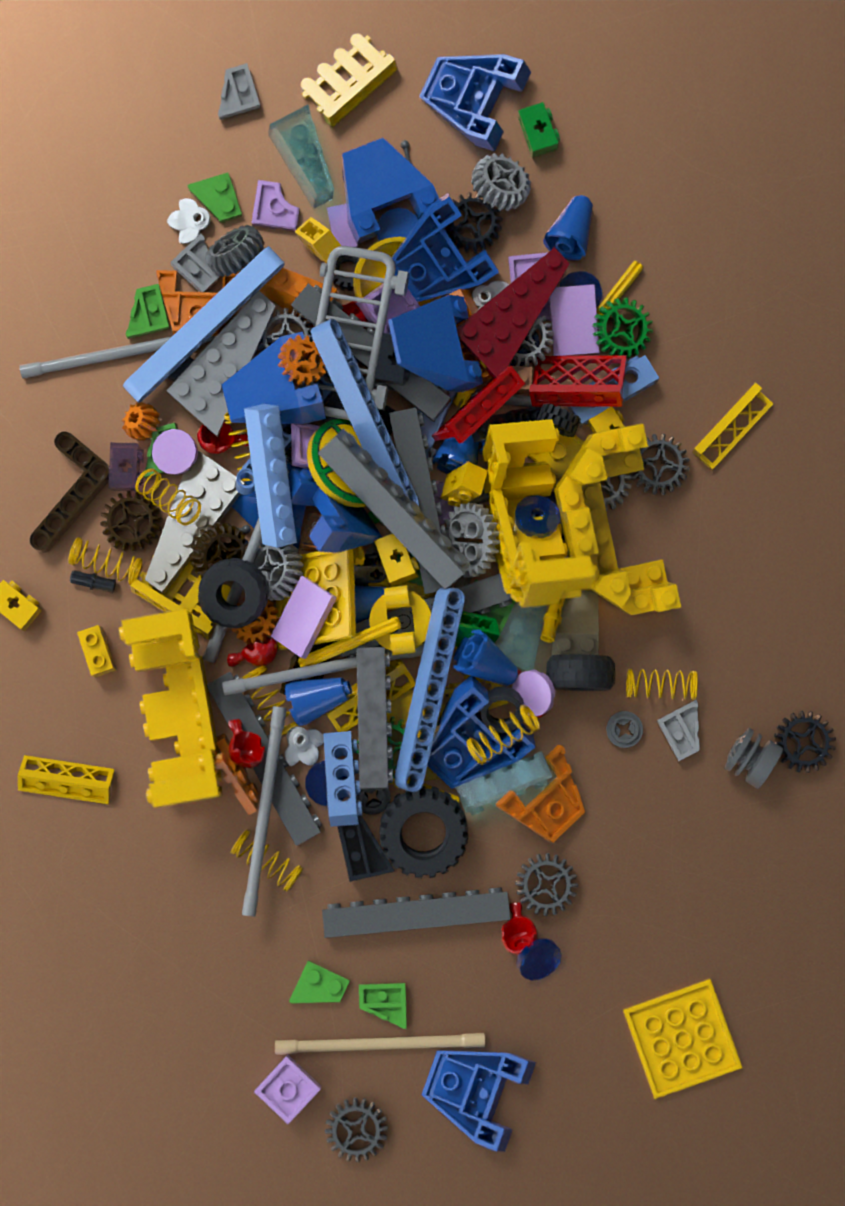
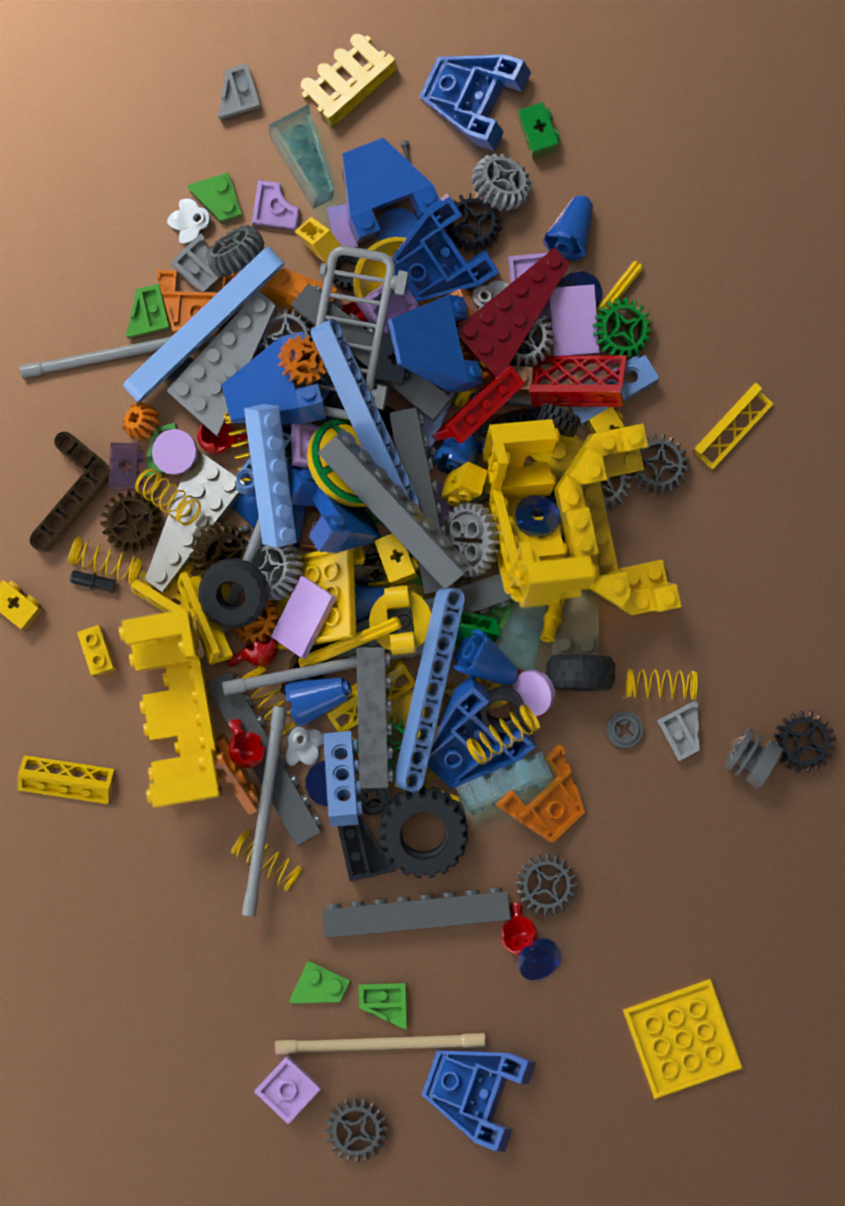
(209, 633): none -> yellow fence

